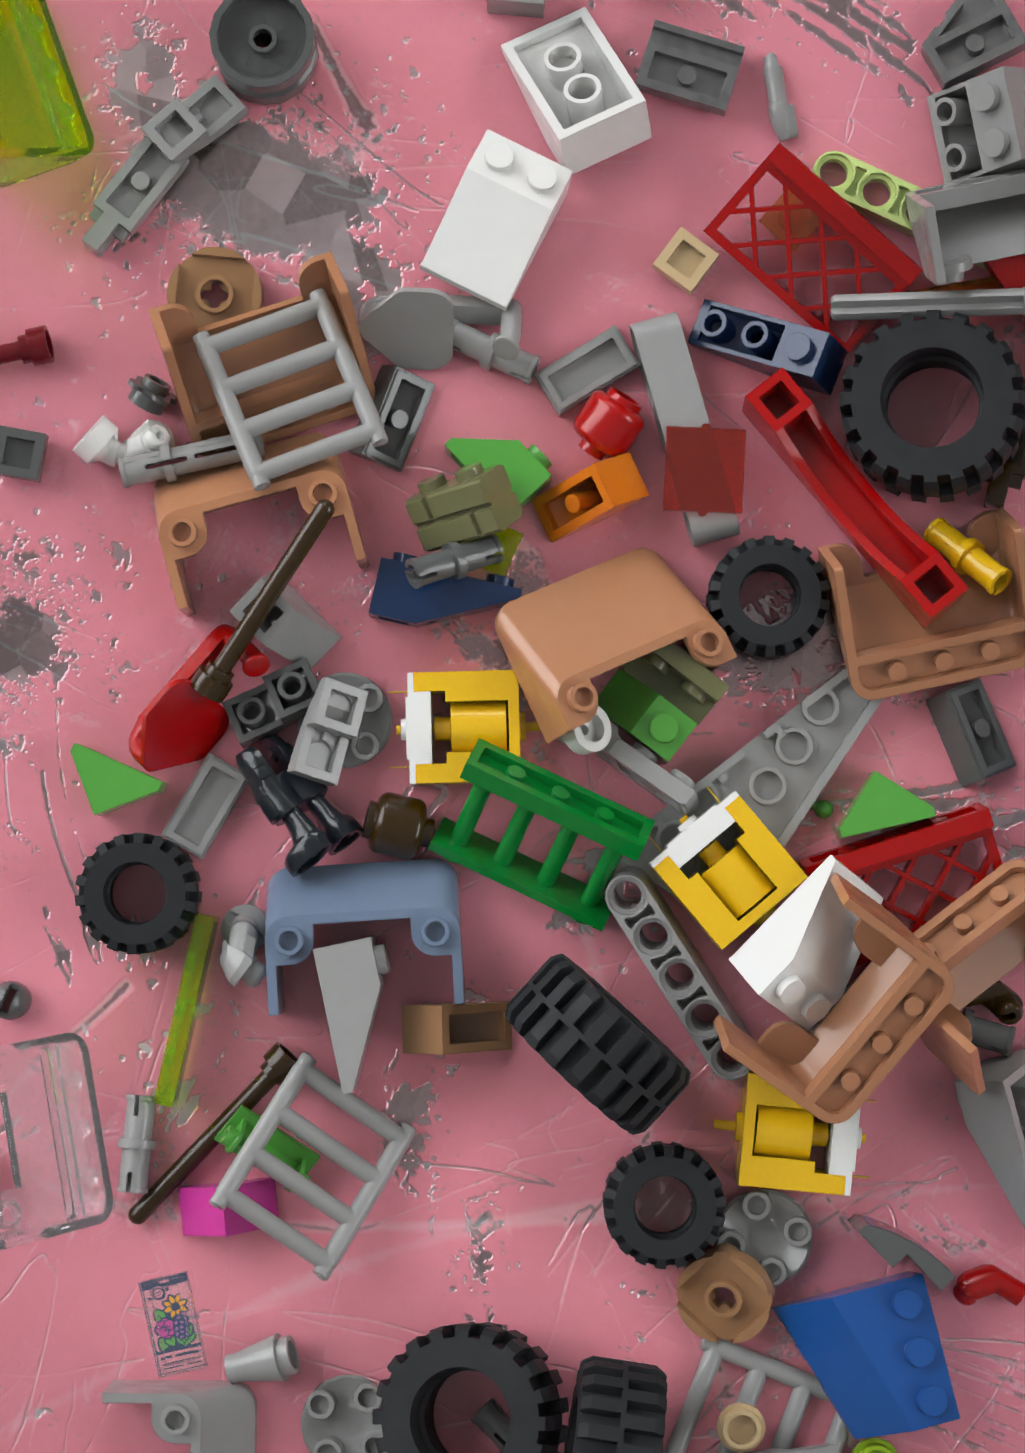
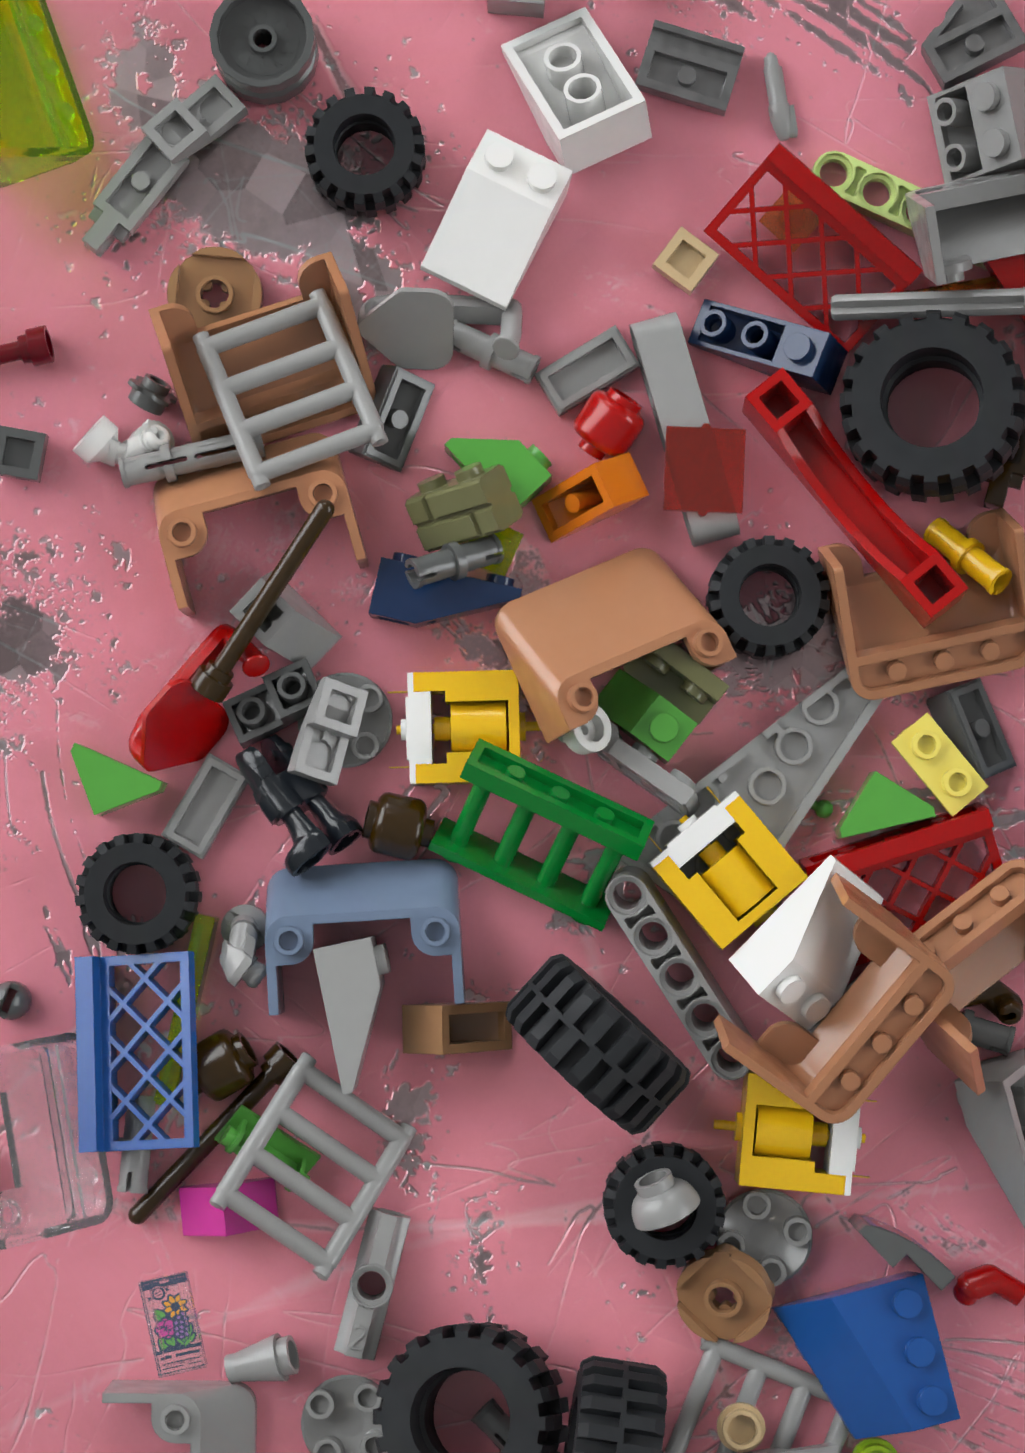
(98, 1049): none -> blue fence
(224, 1064): none -> dark brown head
(358, 114): none -> black tyre
(366, 1313): none -> light grey piece
(662, 1200): none -> light grey piece
(939, 764): none -> light yellow hinge

